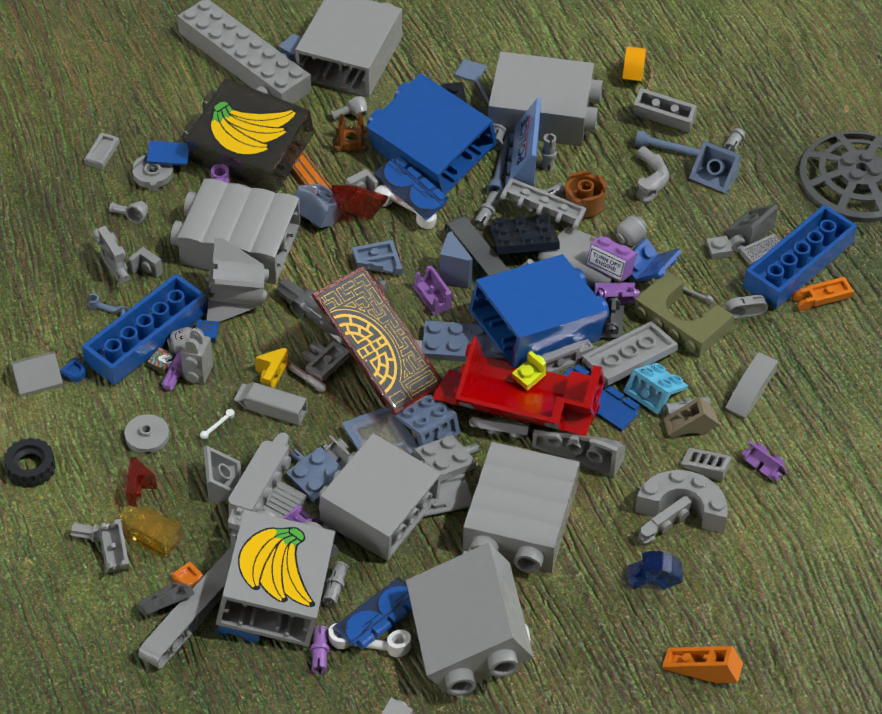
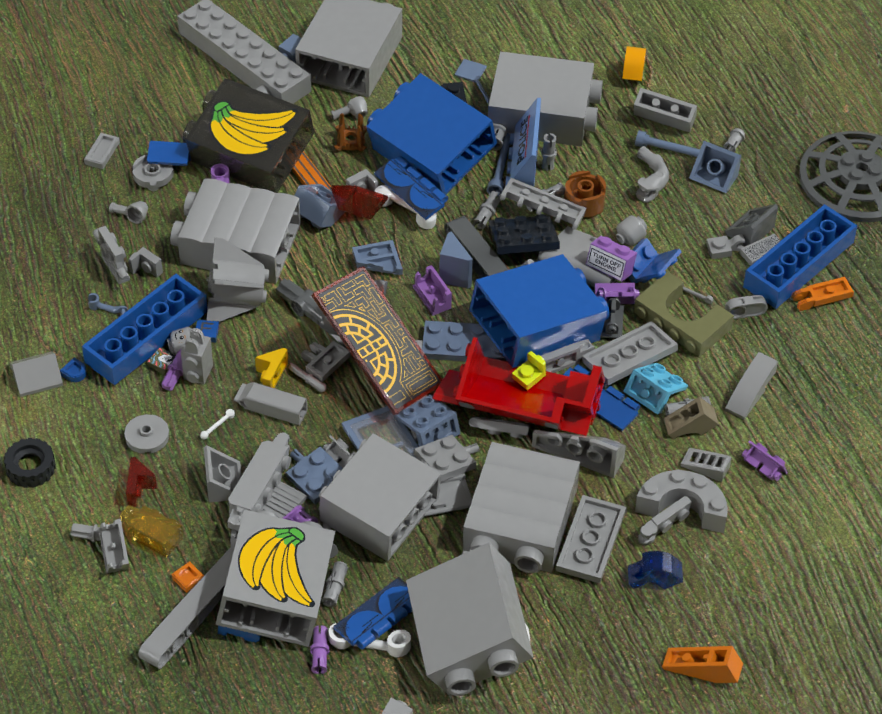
(166, 596): dark grey wing -> none
(591, 539): none -> light grey plate

